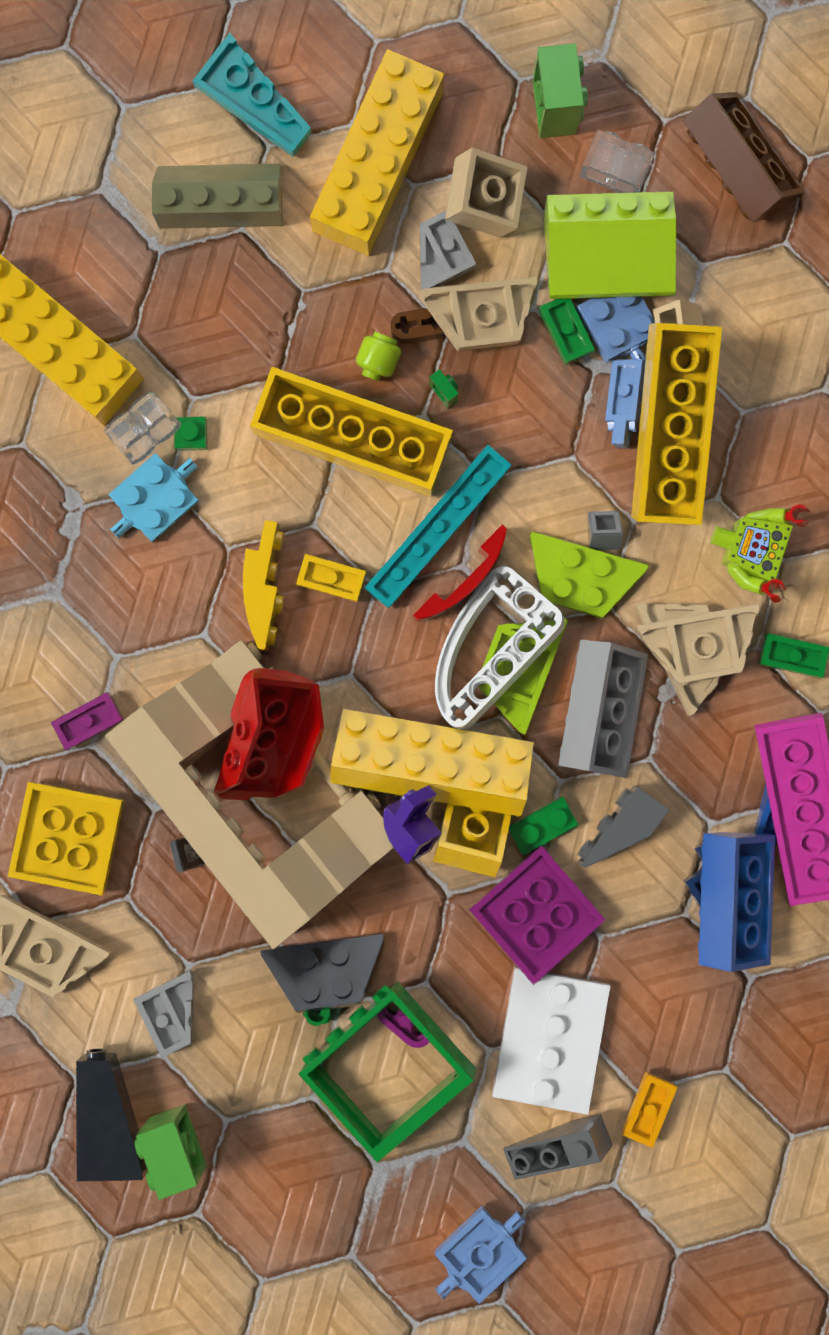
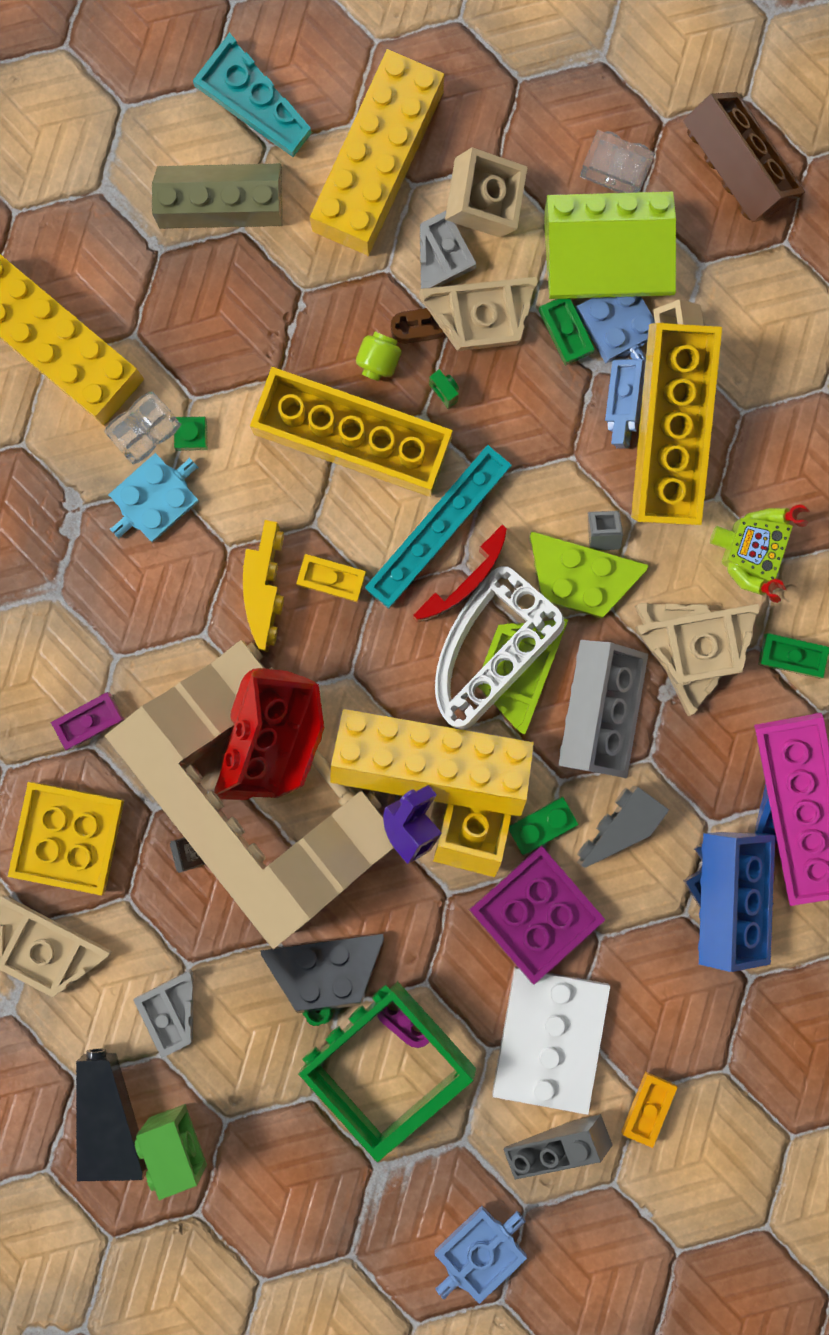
(559, 90): bright green brick -> none

